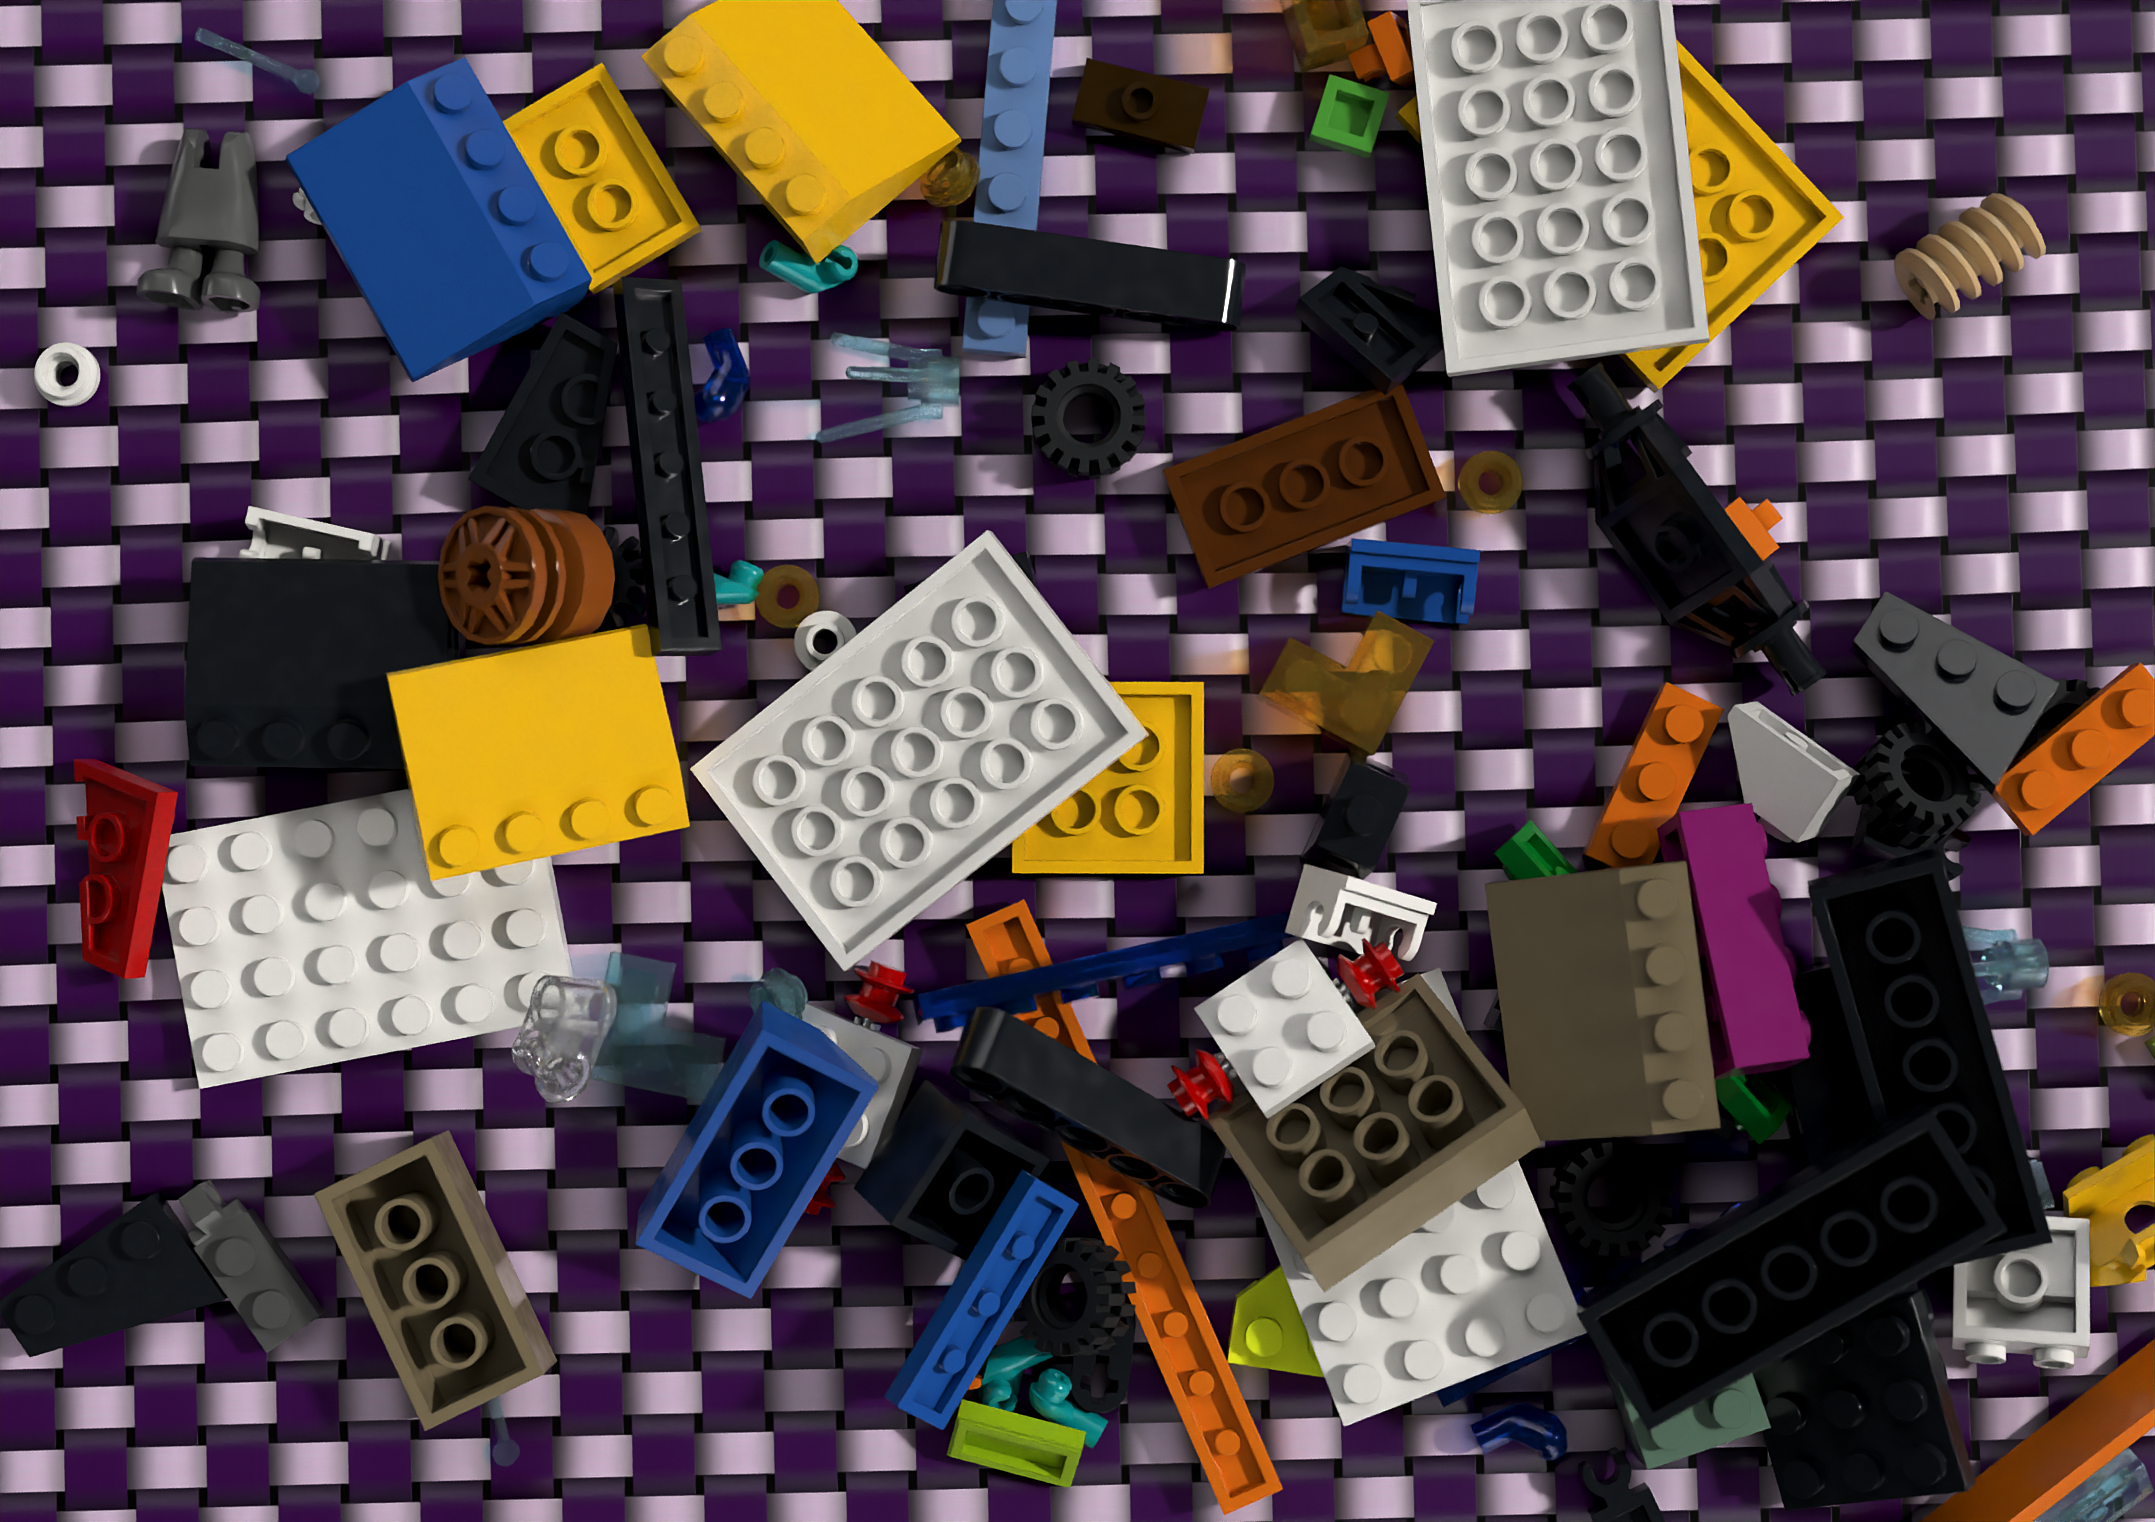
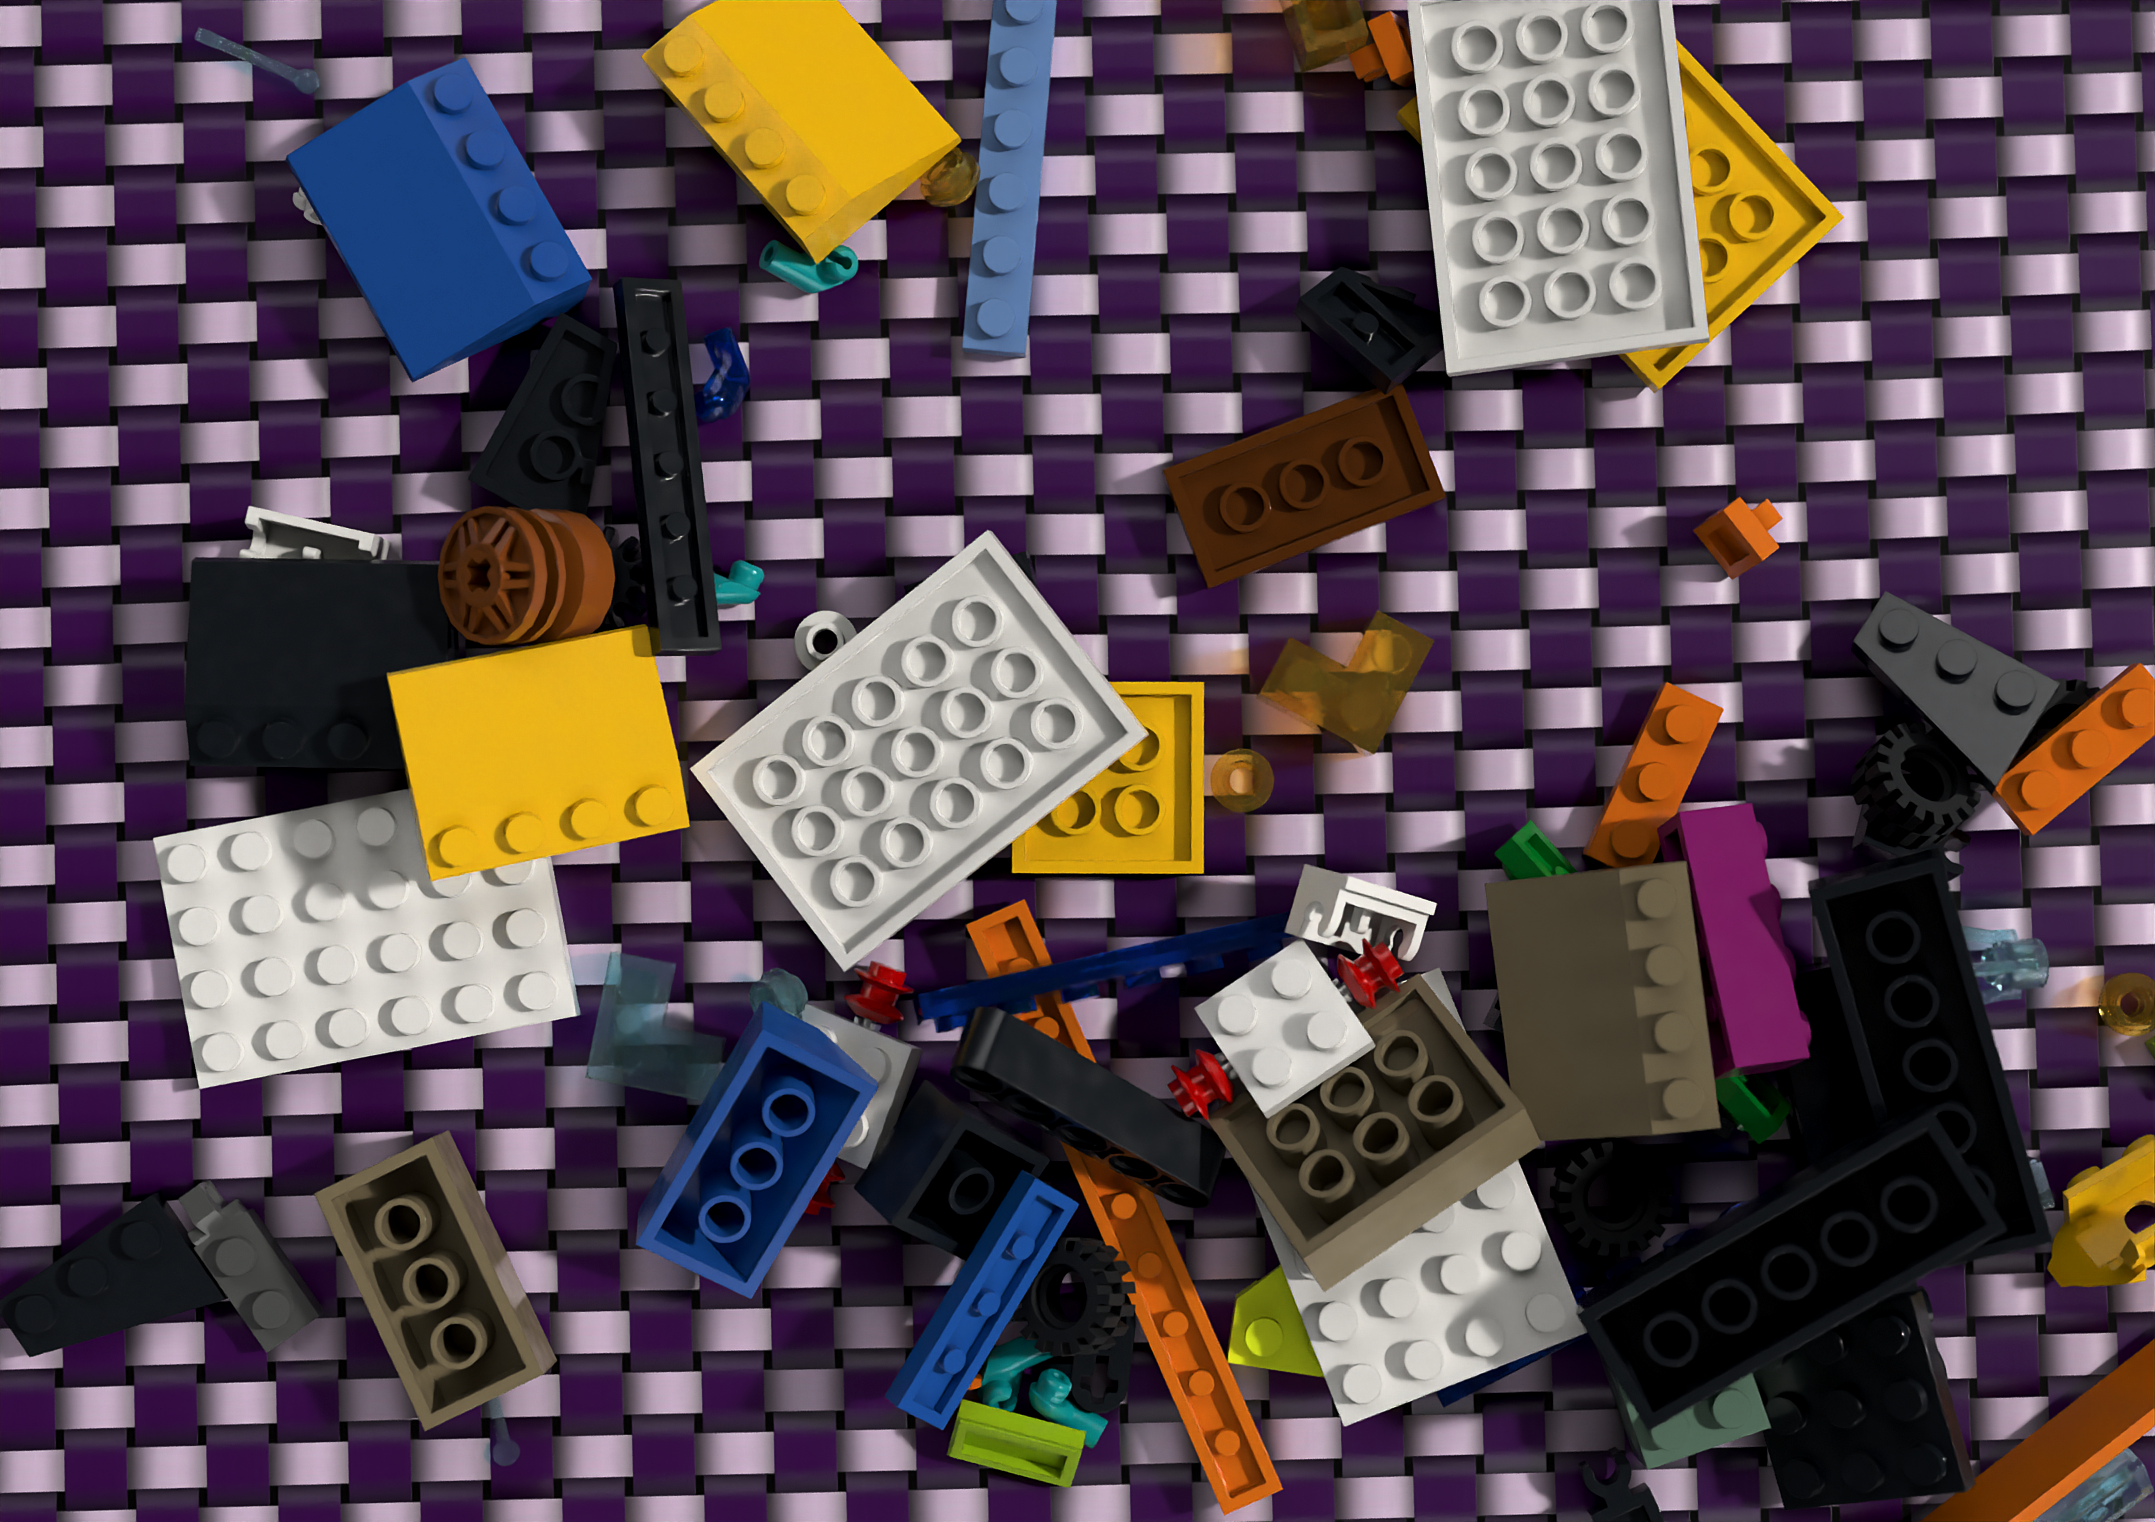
(49, 370): white plate -> none
(127, 854): red wing -> none
(203, 212): dark grey piece -> none
(561, 1026): clear piece -> none
(601, 177): yellow plate -> none
(787, 576): clear yellow plate -> none
(929, 379): clear light blue plant -> none
(1089, 276): black beam -> none
(1092, 380): black tyre -> none
(1140, 105): dark brown plate -> none
(1349, 116): bright green plate -> none
(1357, 817): black torso -> none
(1409, 581): blue hinge -> none
(1508, 474): clear yellow plate -> none
(1526, 1425): clear blue arm -> none
(1683, 539): black plate -> none
(1786, 774): white slope -> none
(1967, 250): tan piece -> none
(2027, 1301): white plate -> none

